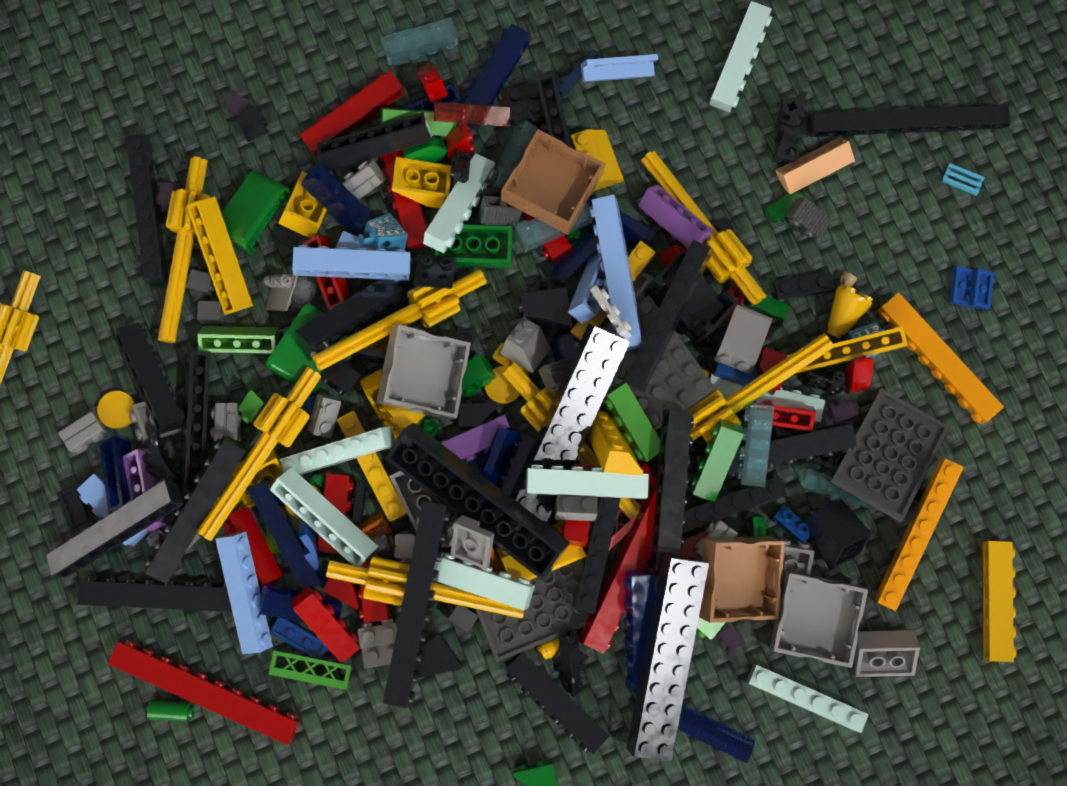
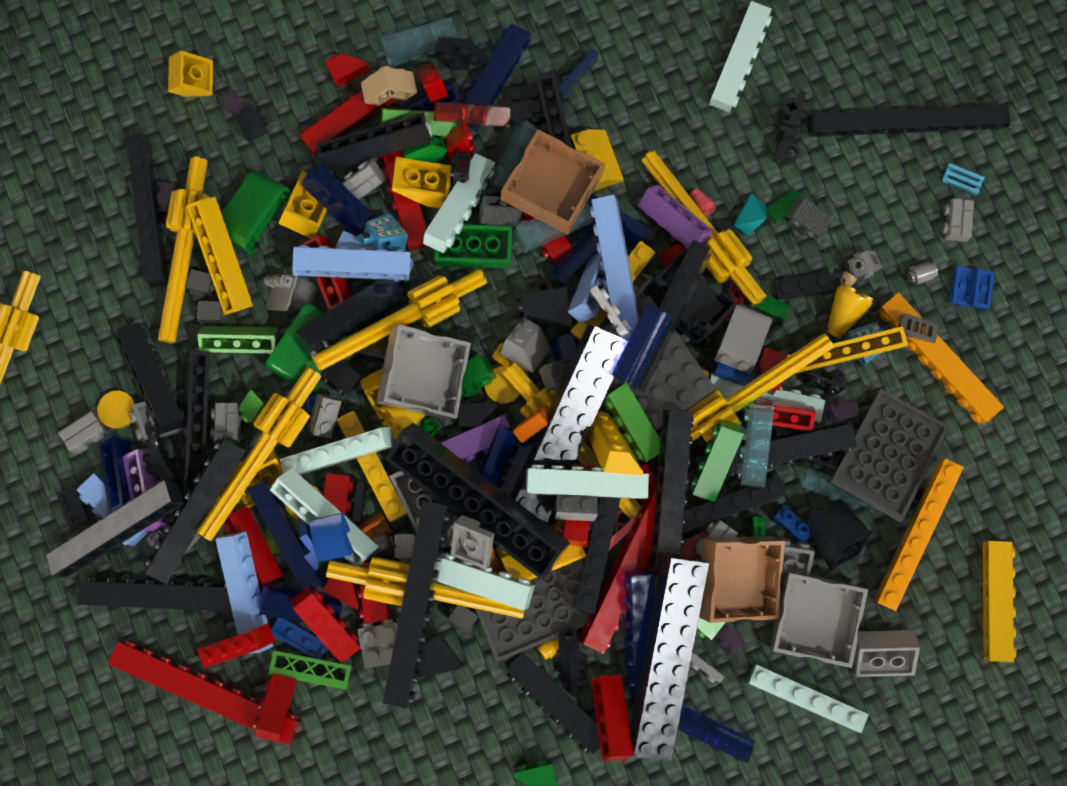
(170, 710): green brick -> none
(190, 75): none -> yellow slope
(236, 645): none -> red brick
(274, 707): none -> red brick
(318, 481): green hinge -> none
(330, 537): none -> blue slope
(346, 68): none -> red slope
(388, 84): none -> tan brick
(435, 271): black hinge -> none
(459, 53): none -> black plate
(532, 424): none -> orange slope
(574, 237): green plate -> none
(612, 718): none -> red brick
(618, 68): light blue fence -> none
(641, 346): none -> clear blue brick
(704, 203): none -> coral cone
(711, 673): none -> light grey hinge
(751, 215): none -> teal slope
(815, 165): light nougat brick -> none
(858, 374): red slope -> none
(864, 264): none -> light grey brick
(905, 318): none -> dark grey slope
(922, 272): none -> light grey brick
(958, 220): none -> light grey brick

